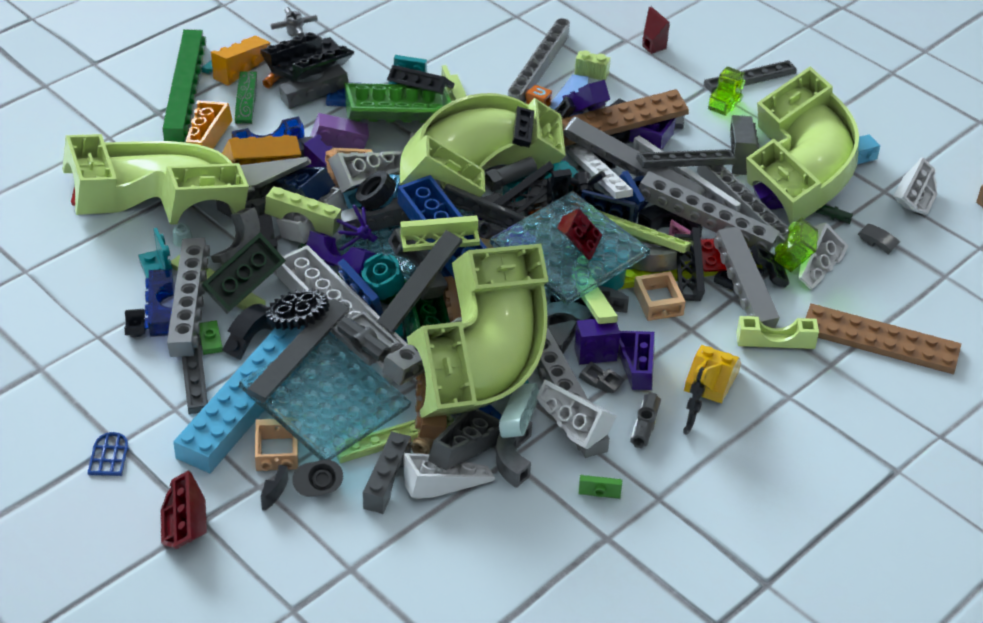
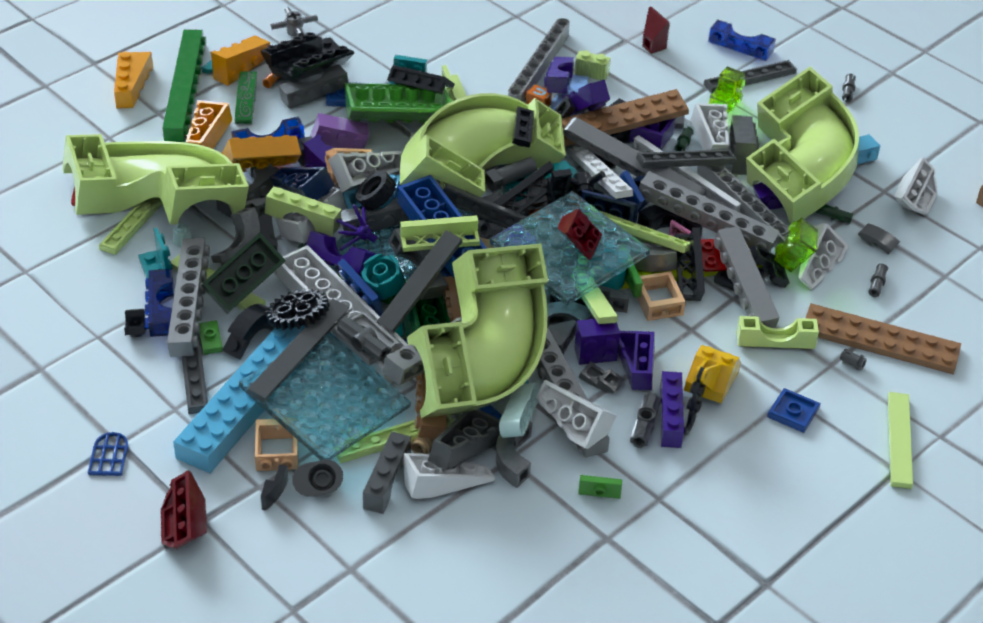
(130, 225): none -> yellowish green tile
(131, 74): none -> light orange wedge
(263, 173): white wedge -> none
(558, 75): none -> dark purple arch
(634, 281): none -> bright green tile
(672, 409): none -> dark purple arch
(684, 139): none -> dark green pin
(711, 125): none -> white wedge
(755, 46): none -> clear blue arch
(793, 410): none -> blue tile
(848, 87): none -> dark grey pin
(853, 359): none -> dark grey pin
(878, 280): none -> dark grey pin
(900, 440): none -> yellowish green tile

